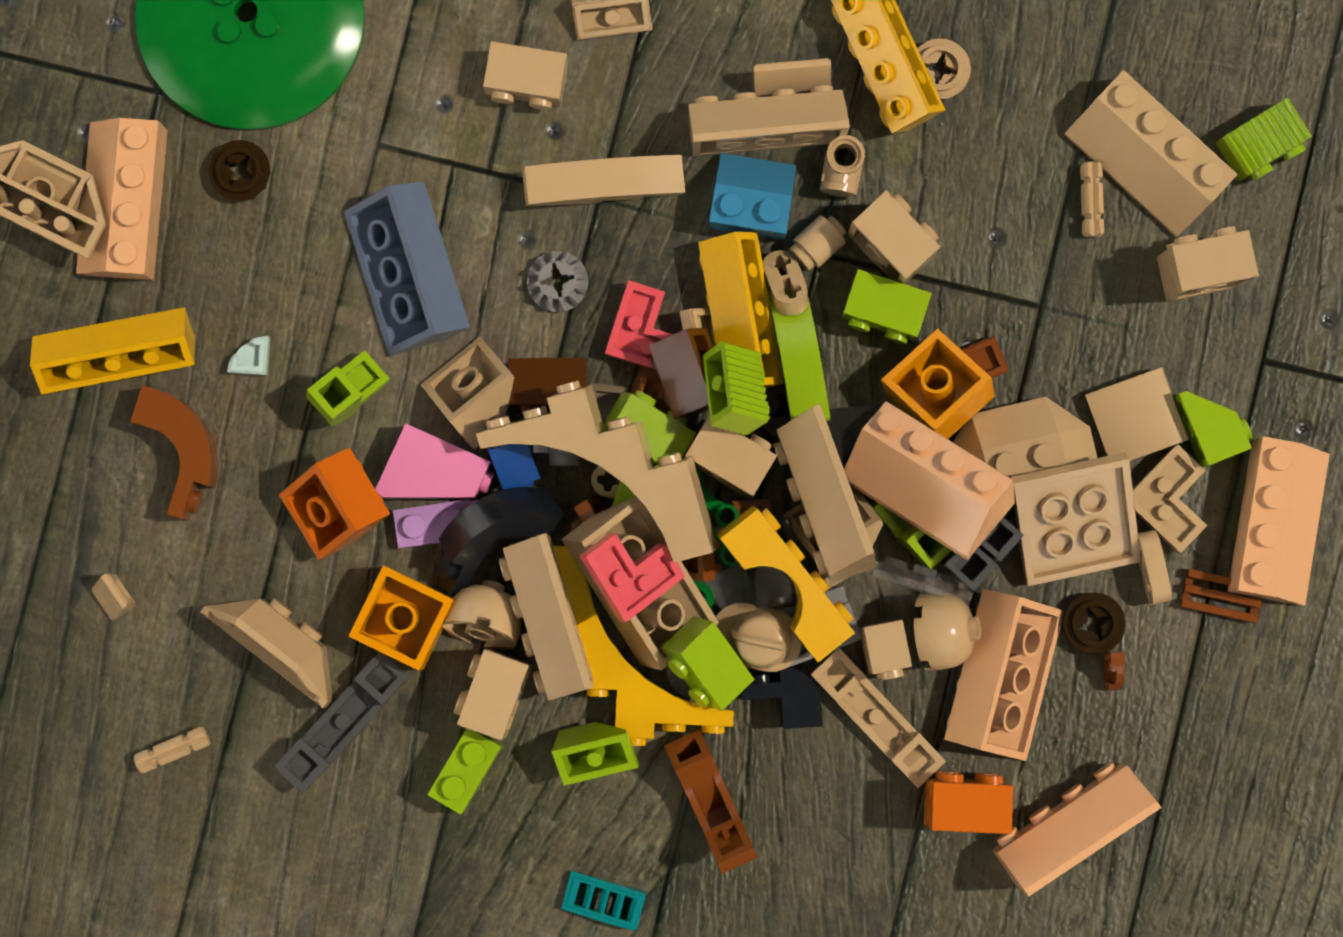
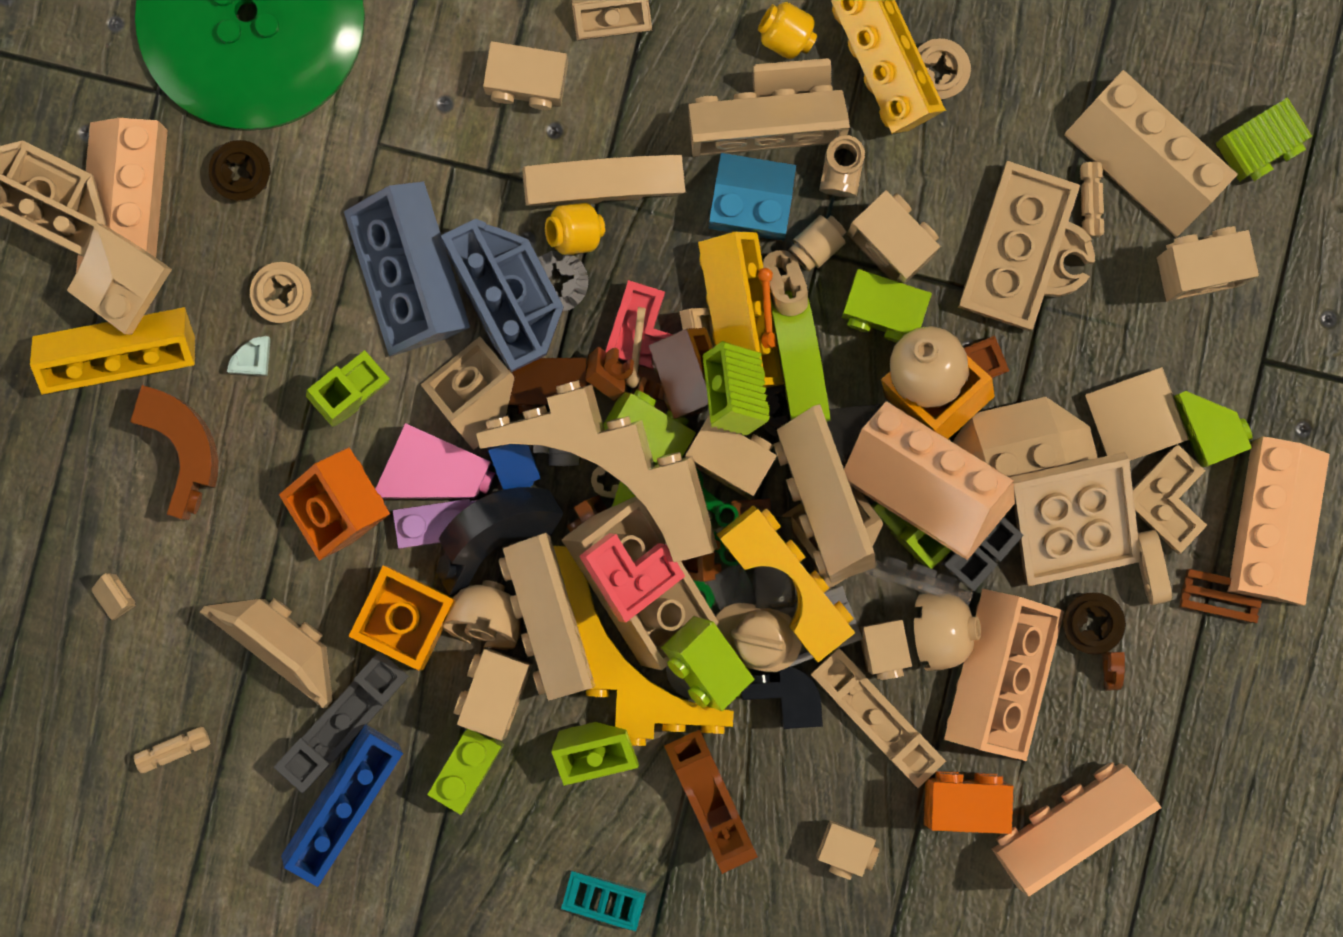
(118, 279): none -> tan plate
(263, 288): none -> tan gear
(341, 805): none -> blue brick
(506, 290): none -> sand blue wedge
(574, 228): none -> yellow head
(607, 372): none -> dark orange tile
(634, 379): none -> tan hinge
(768, 338): none -> orange hinge
(787, 30): none -> yellow head
(847, 850): none -> tan brick
(929, 366): none -> tan cylinder
(1026, 248): none -> tan plate

